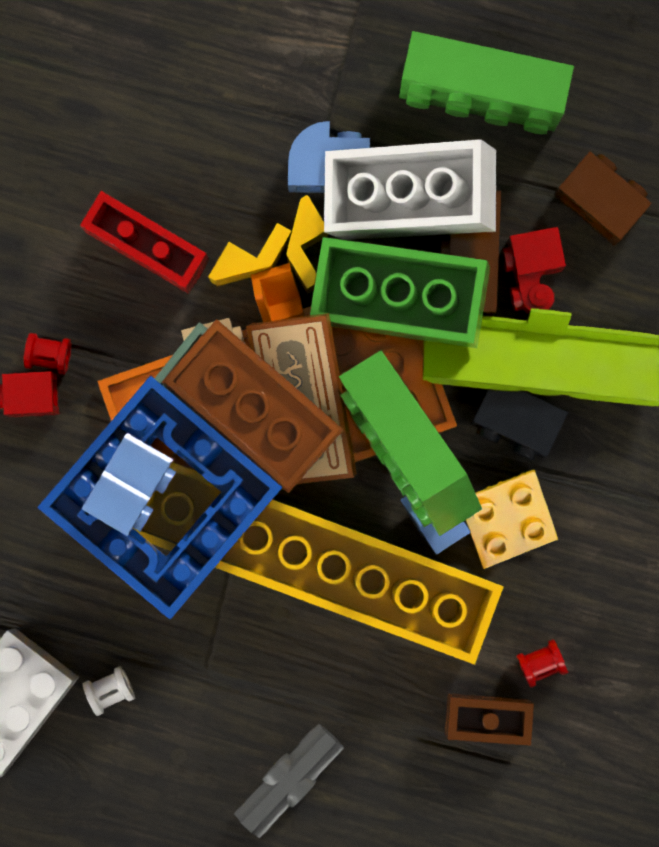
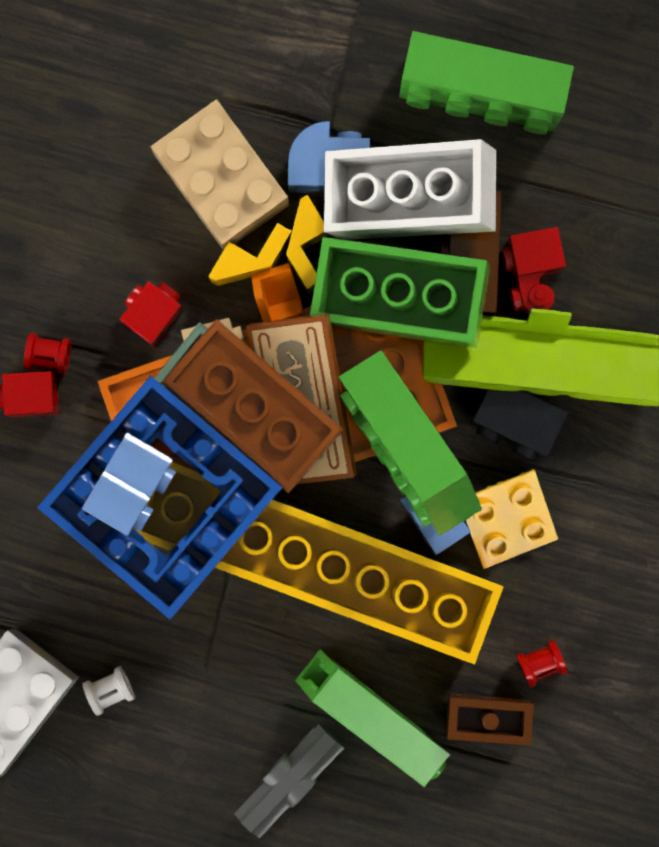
(145, 242): red brick -> none
(152, 311): none -> red brick
(220, 175): none -> tan brick
(372, 718): none -> bright green slope
(603, 197): reddish brown brick -> none

